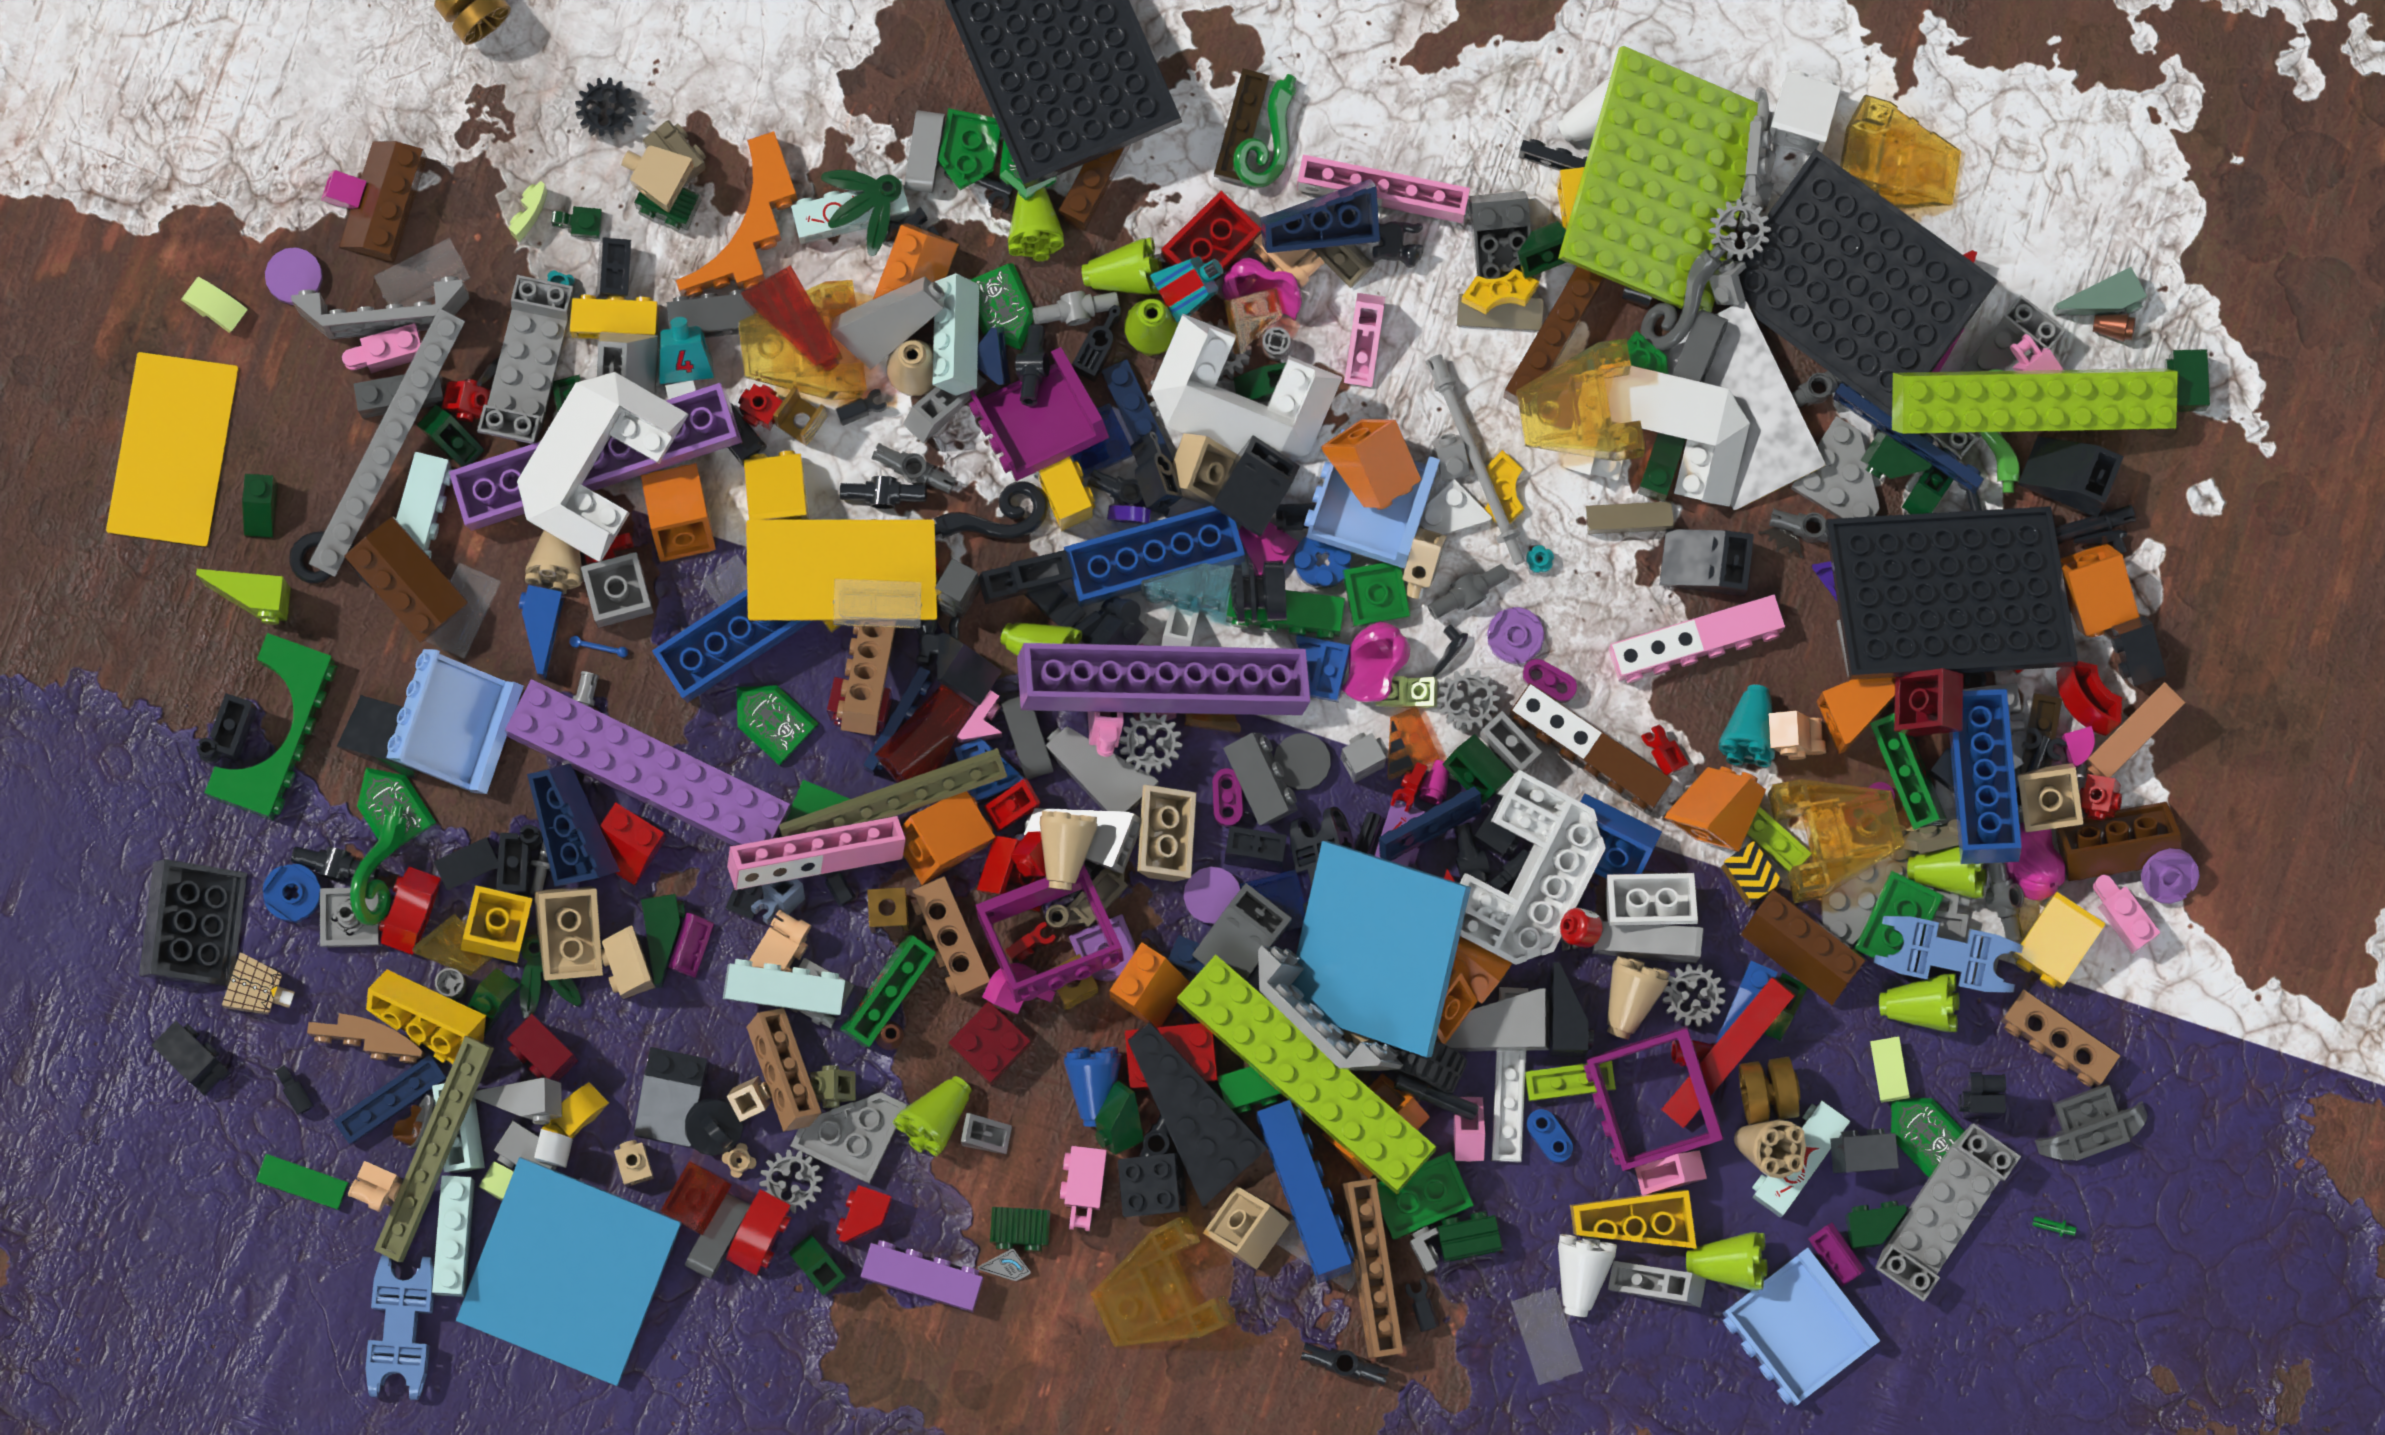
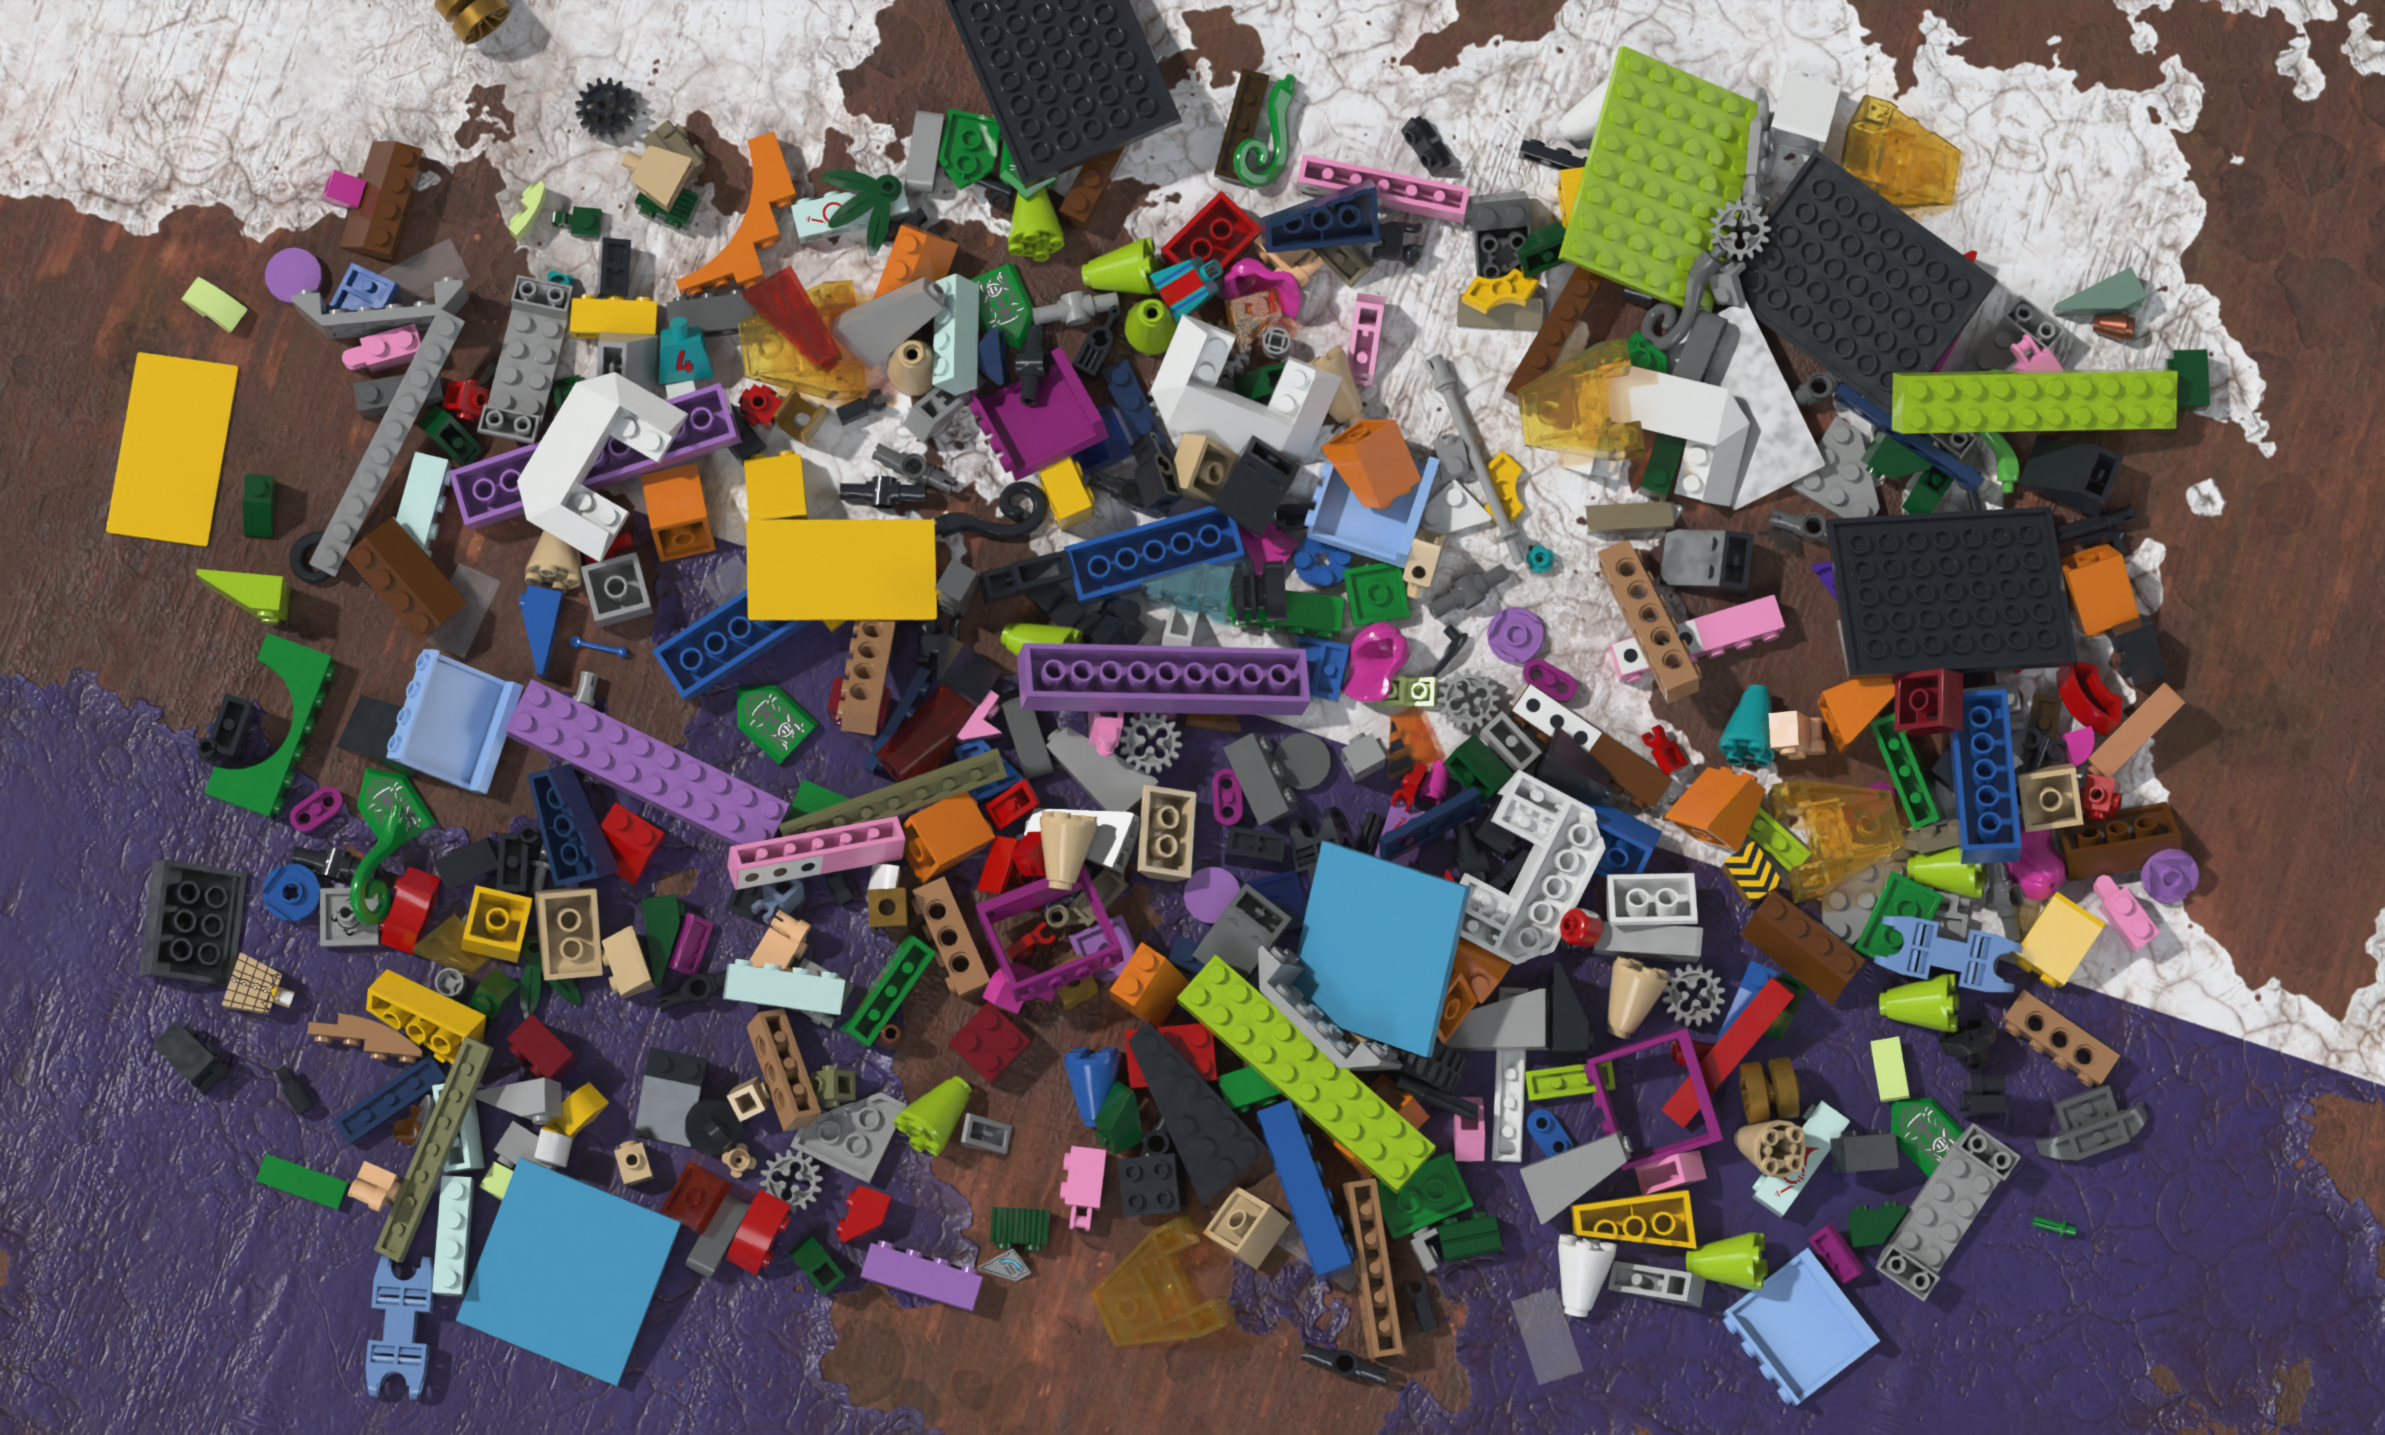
(316, 809): none -> magenta plate
(363, 289): none -> wing
(684, 994): none -> black pin
(877, 603): clear piece -> none
(884, 876): none -> white brick
(1129, 514): dark purple beam -> none
(1346, 404): none -> tan cone
(1418, 135): none -> black hinge
(1569, 1174): none -> light grey slope
(1572, 770): none -> black slope
(1672, 682): none -> medium nougat brick
(1970, 1042): none -> black tile

